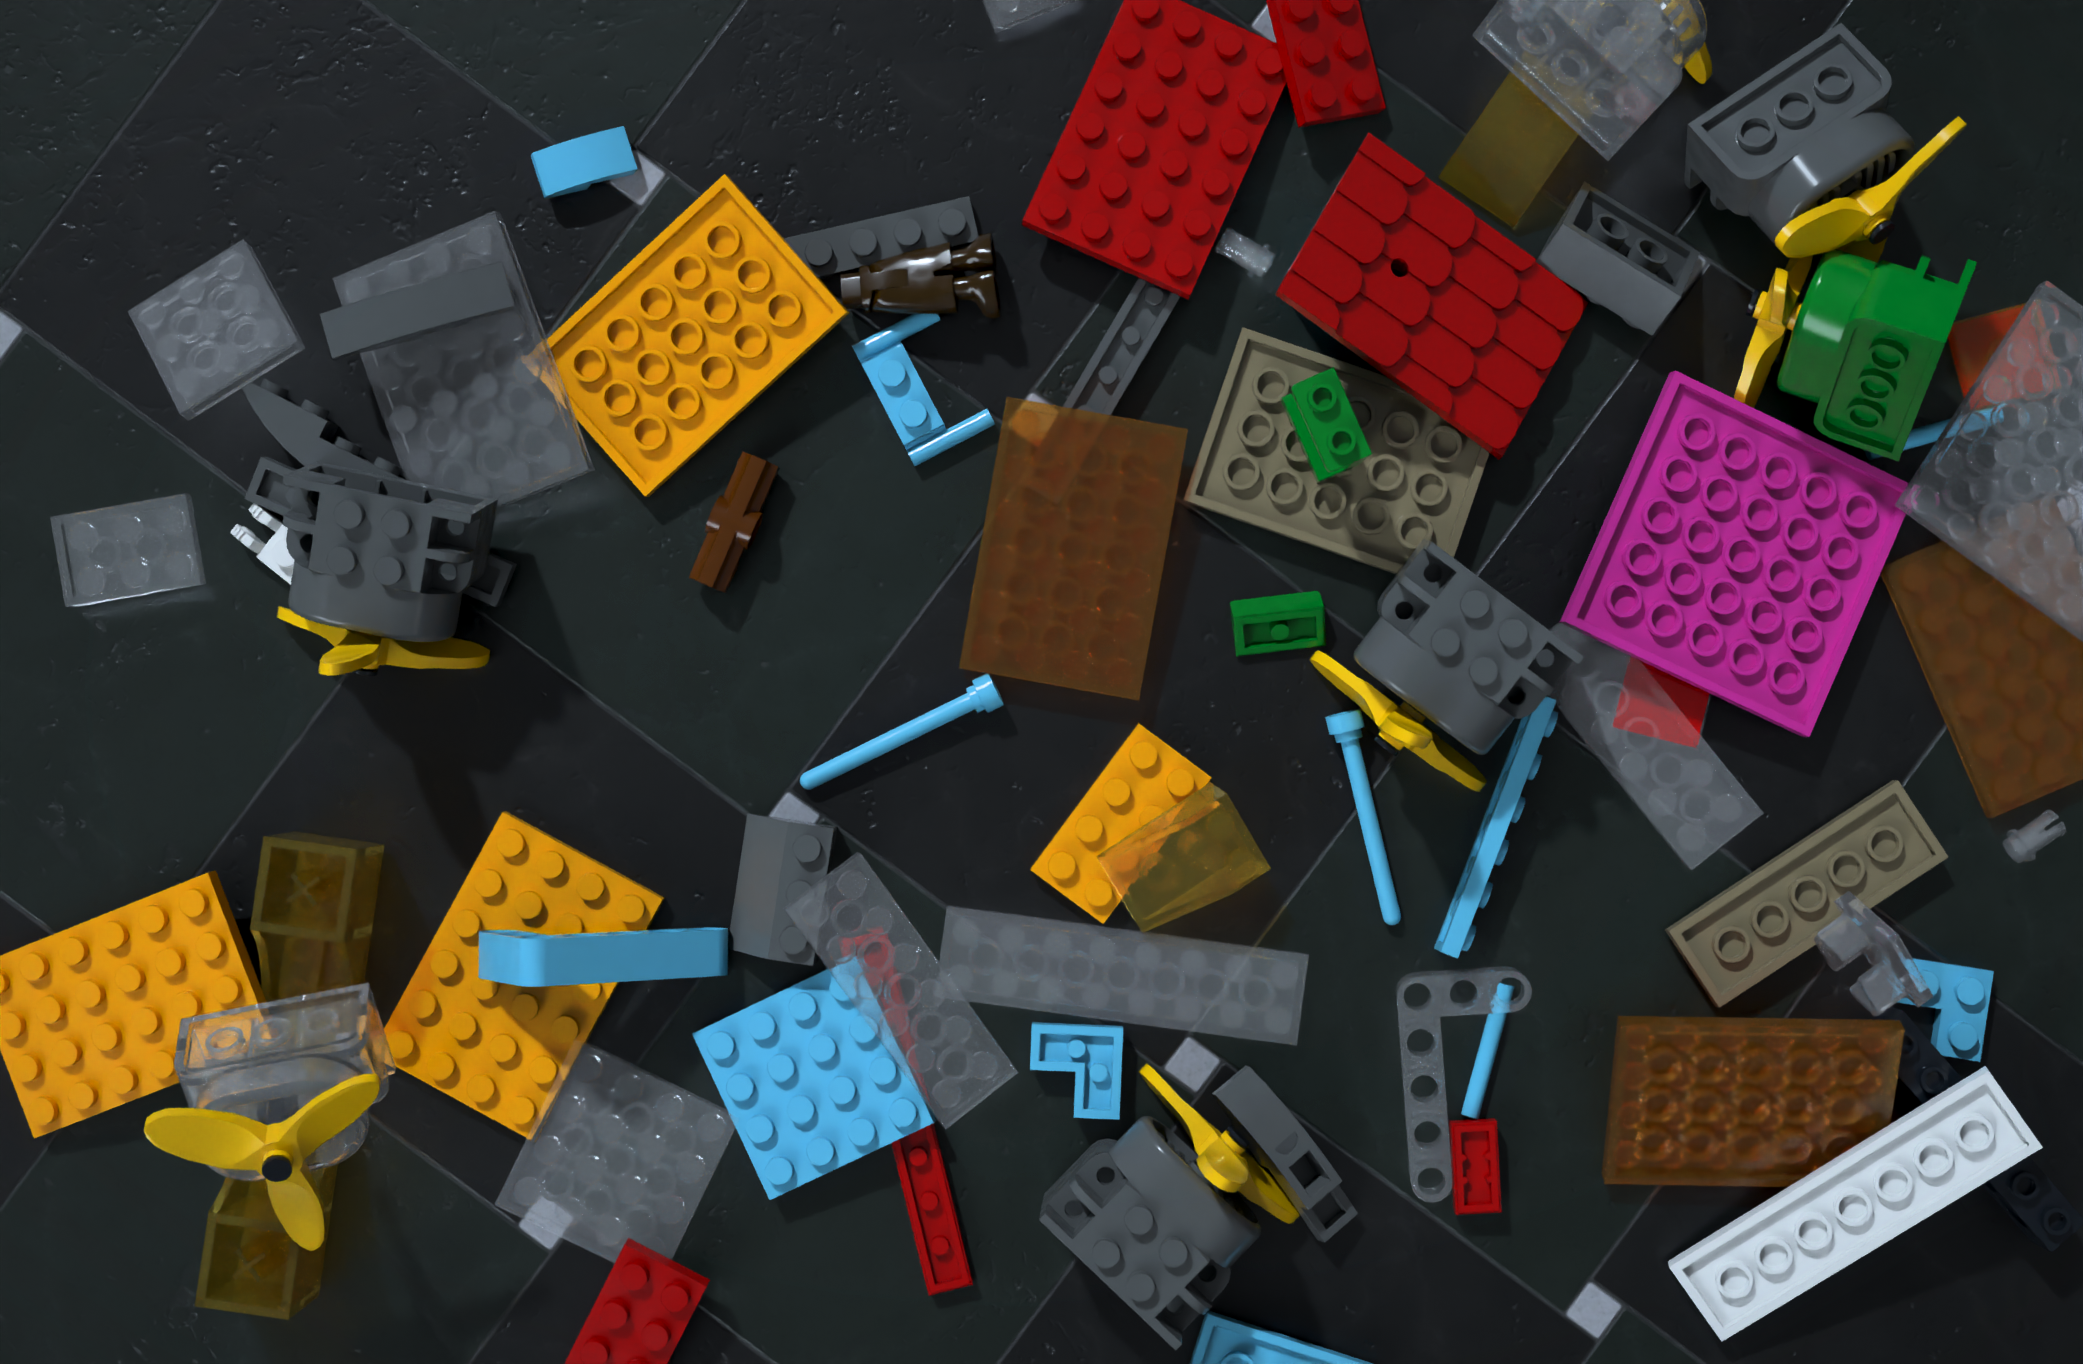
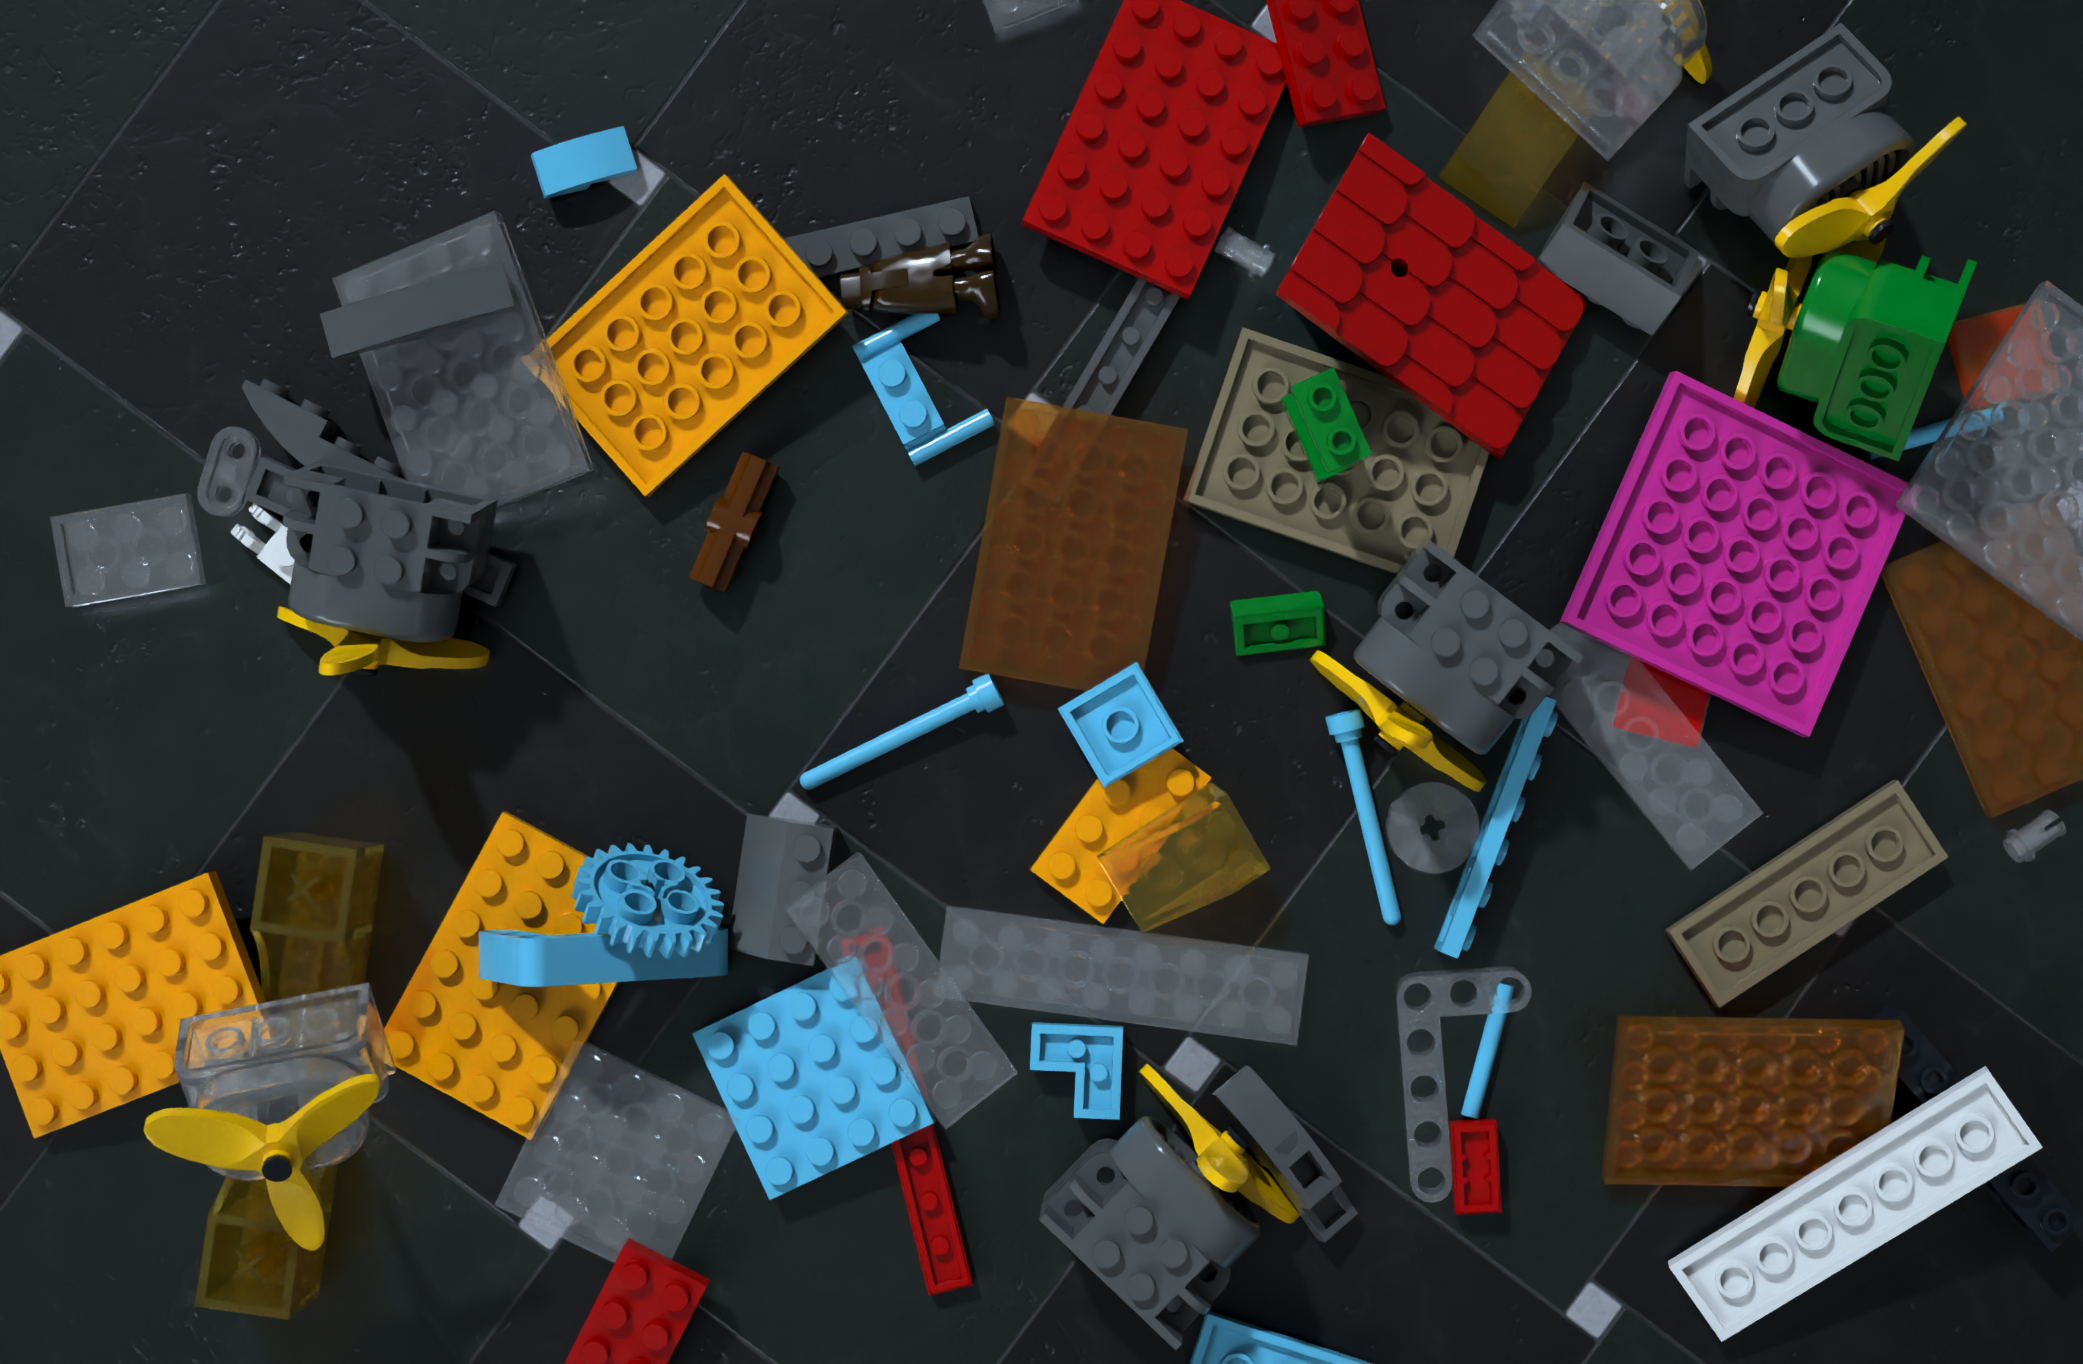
(216, 330): clear plate -> none
(224, 470): none -> clear plate
(647, 901): none -> medium azure gear
(1120, 724): none -> medium azure plate
(1454, 841): none -> clear plate
(1893, 969): clear panel -> none
(1960, 1006): medium azure plate -> none

